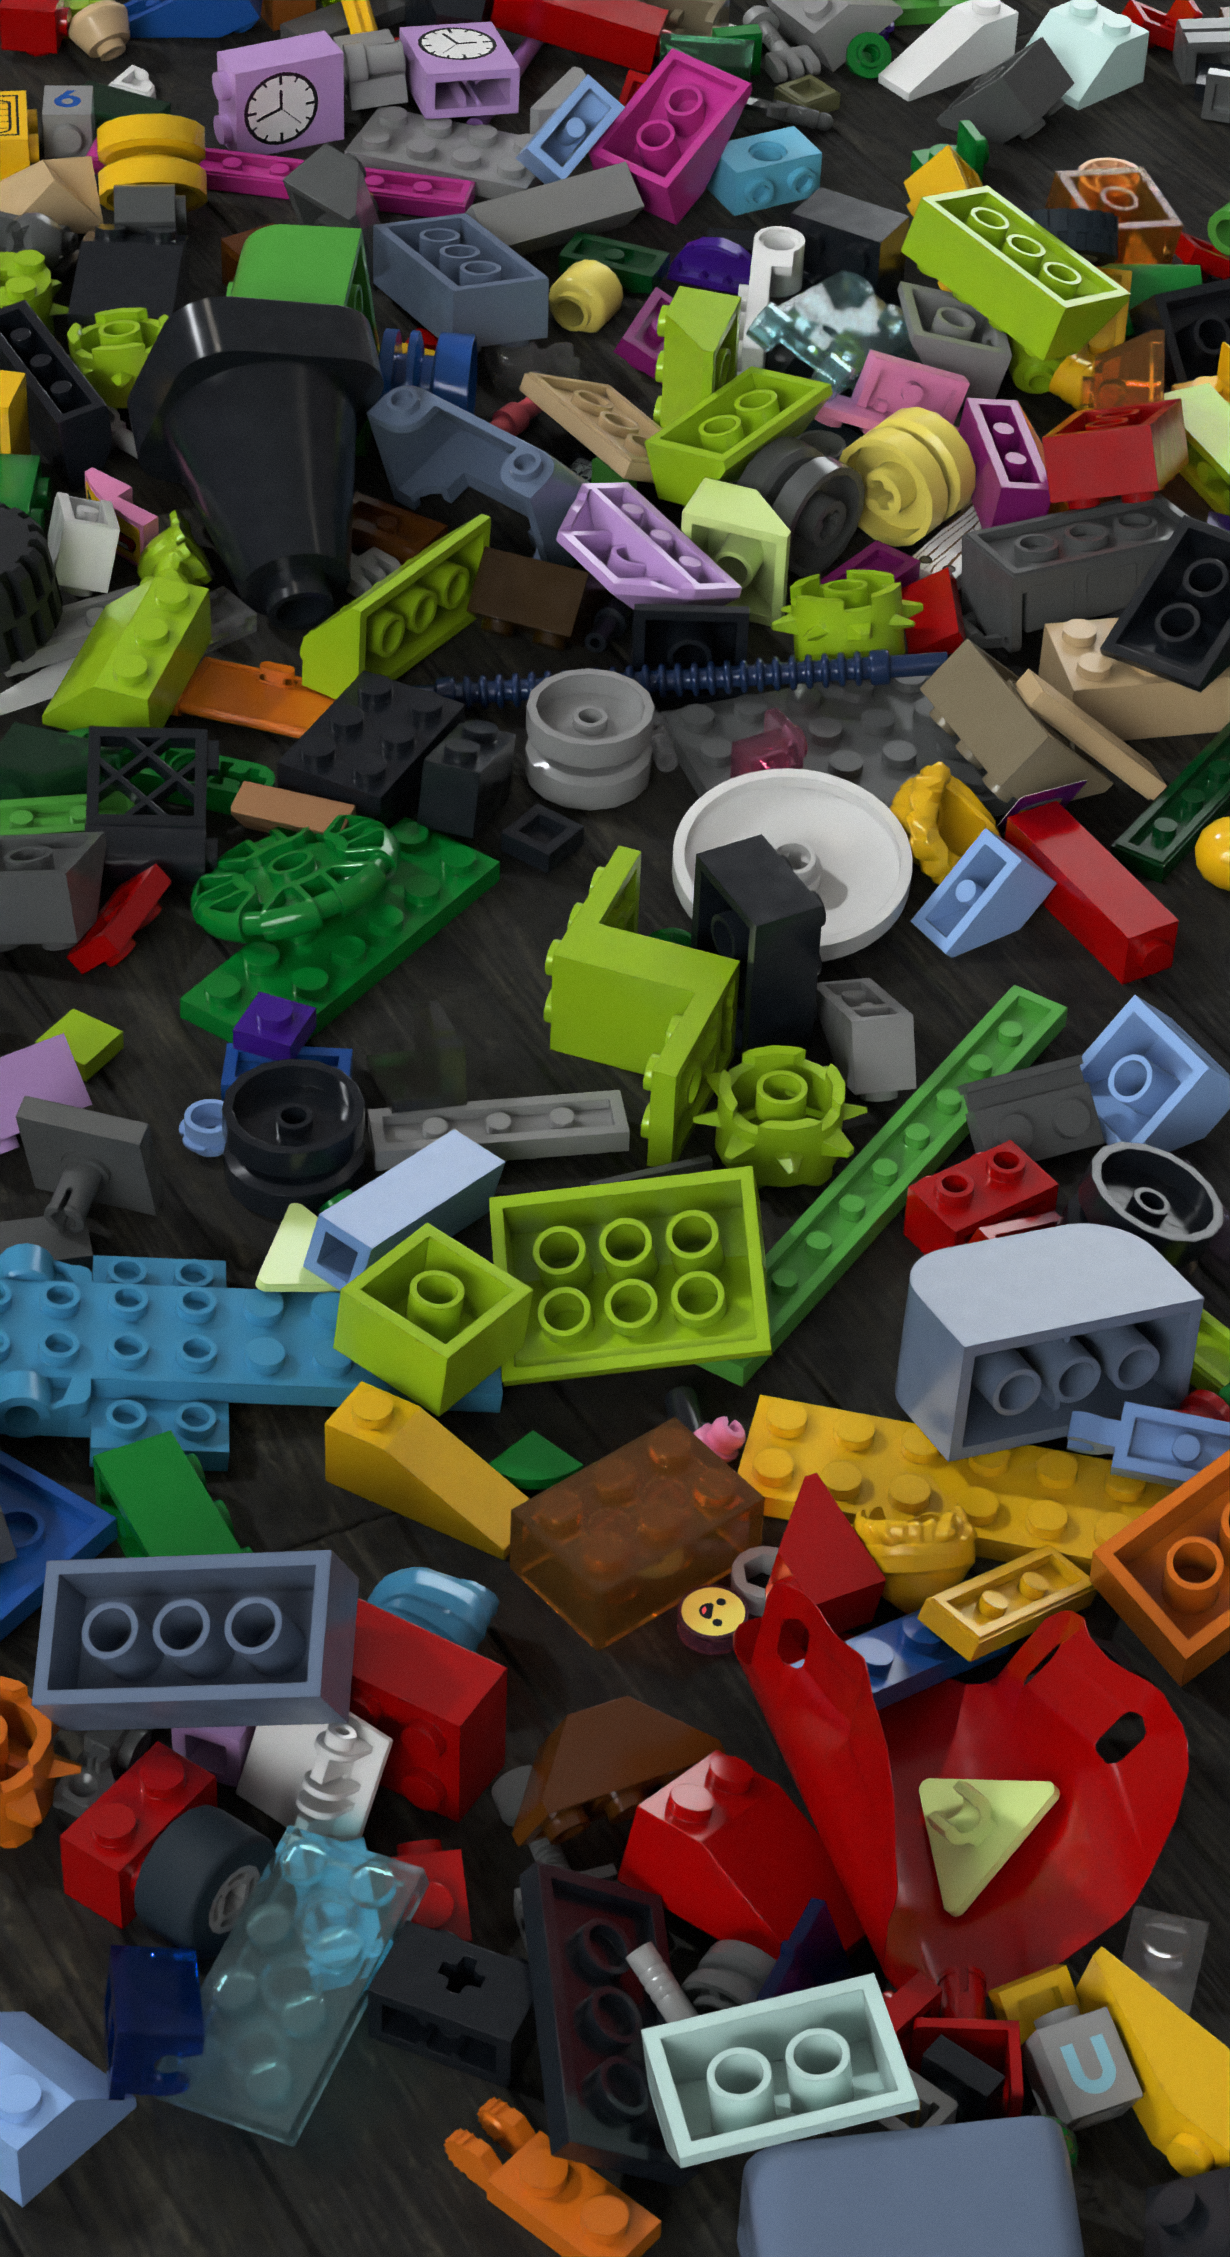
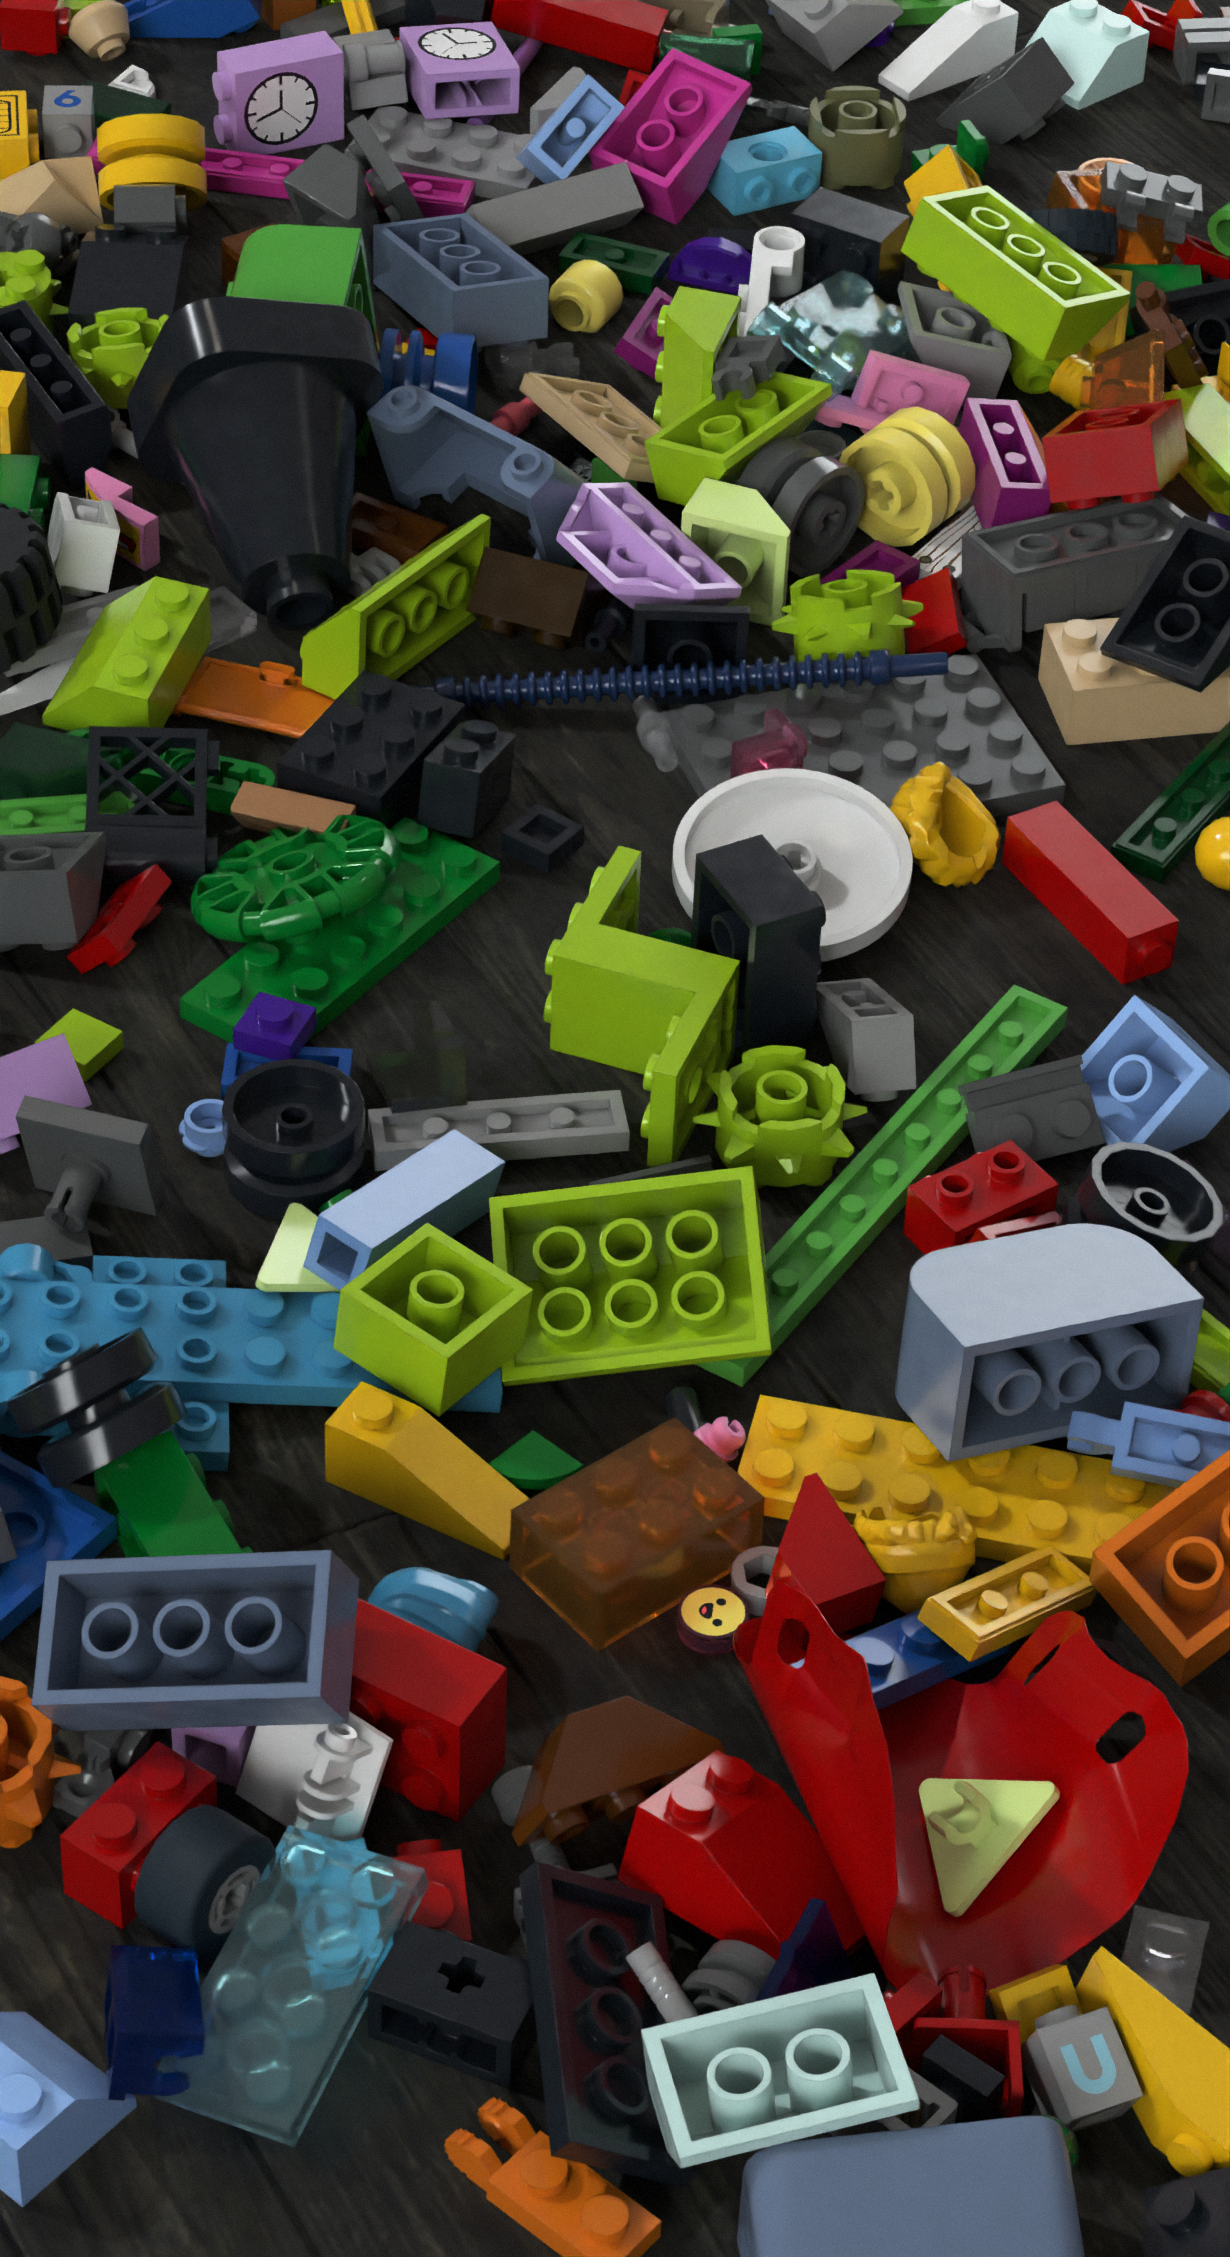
(93, 1401): none -> black wheel
(175, 555): lime animal -> none
(384, 177): none -> dark grey plate
(589, 739): light grey wheel -> none
(746, 363): none -> dark grey plate
(781, 59): light grey hinge -> none
(809, 93): olive tile -> none
(857, 137): none -> olive brick
(868, 55): green plate -> none
(983, 896): light blue slope -> none
(999, 732): dark tan slope -> none
(1062, 794): dark purple sticker -> none
(1090, 735): tan tile -> none
(1142, 192): none -> dark grey plate
(1179, 347): none -> reddish brown plate

